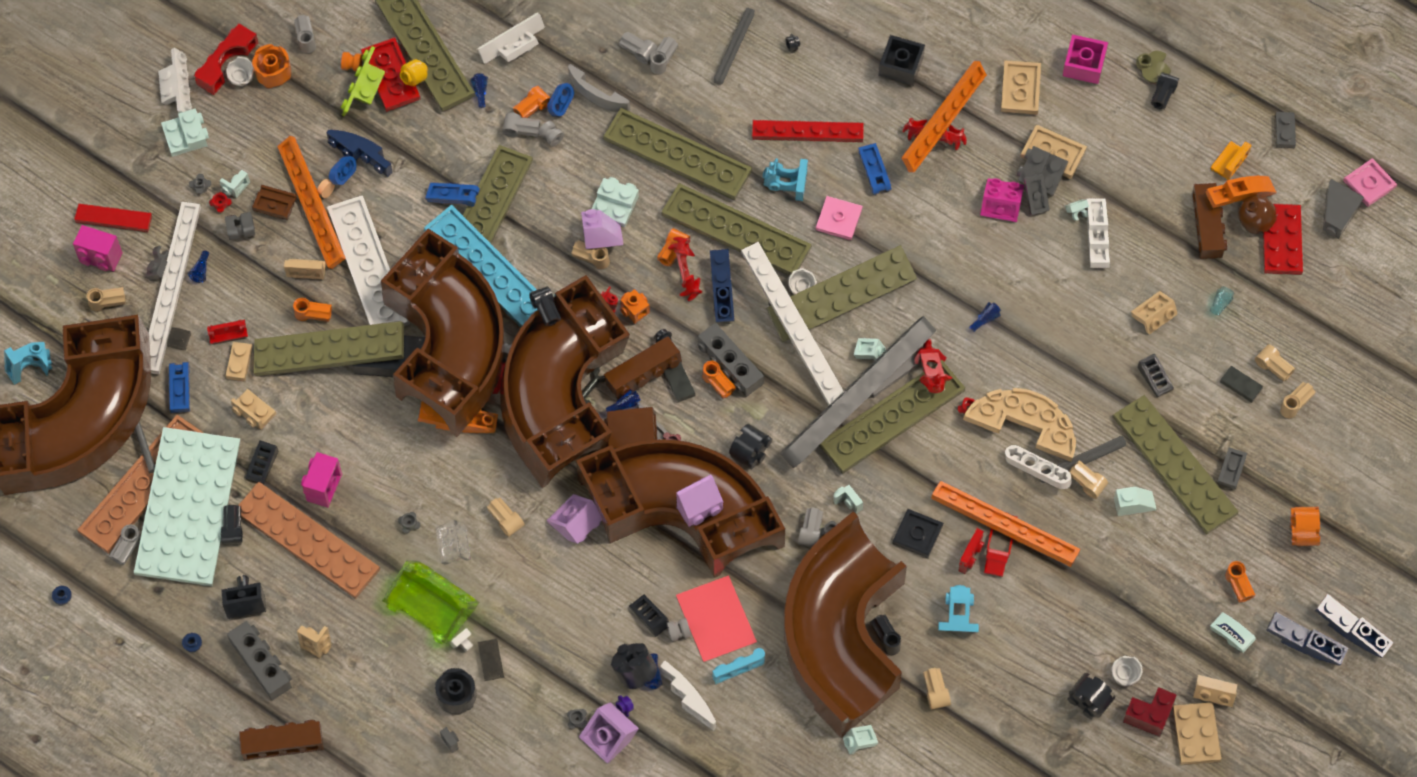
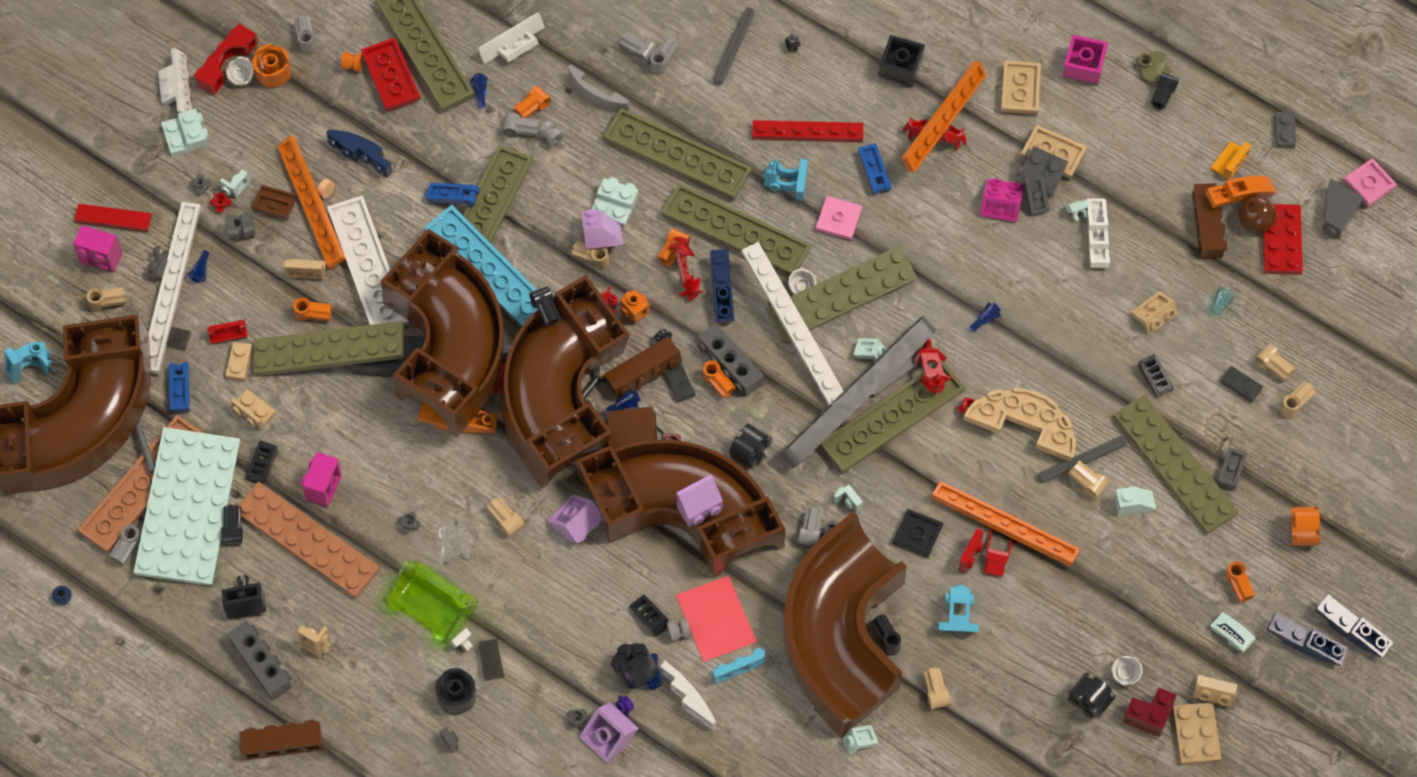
(192, 647): dark blue plate -> none
(342, 170): blue plate -> none
(366, 84): lime bracket -> none
(414, 72): yellow head -> none
(559, 103): blue plate -> none
(1039, 465): white beam -> none

